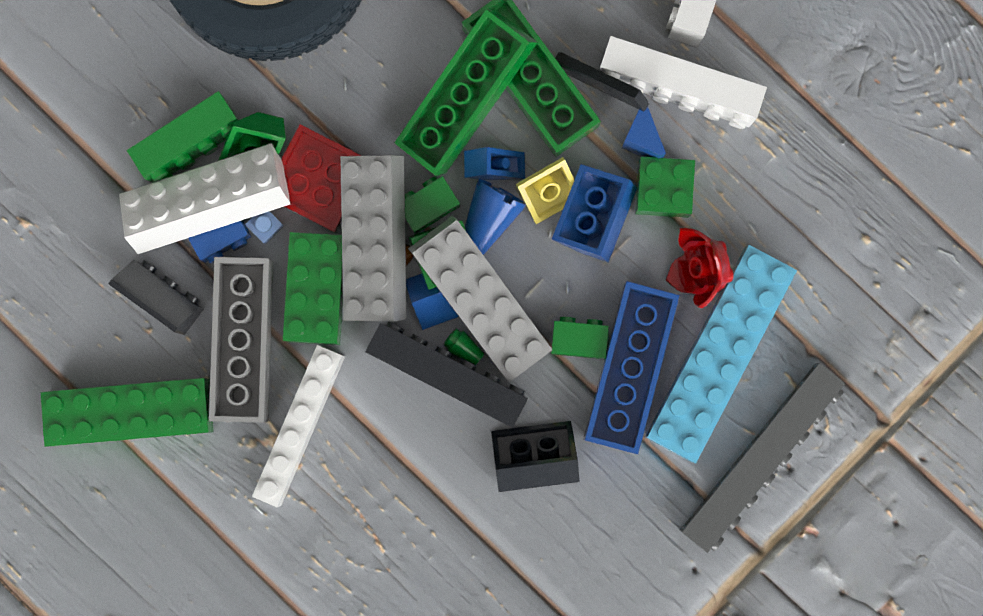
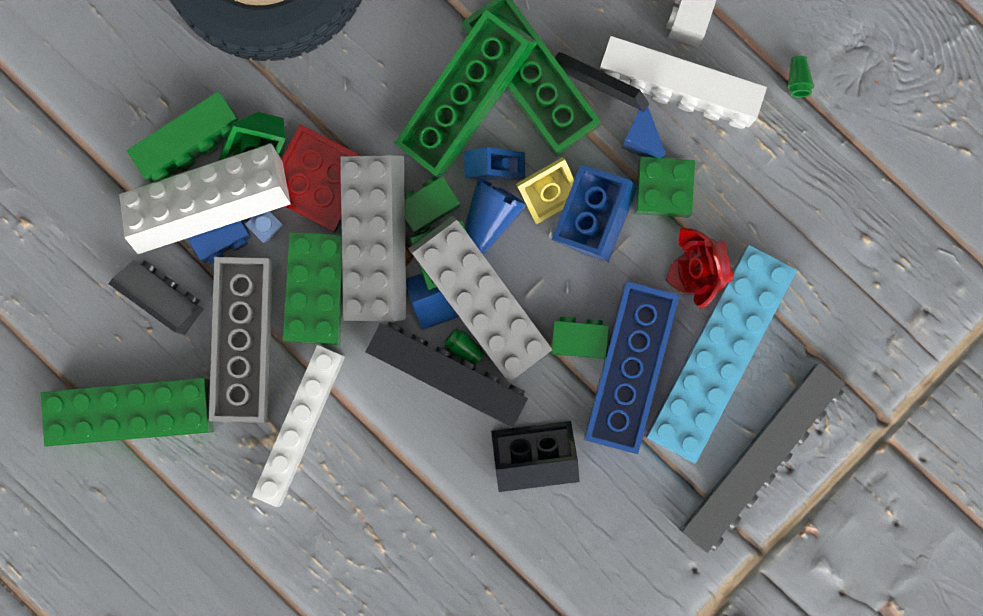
(800, 79): none -> green cone

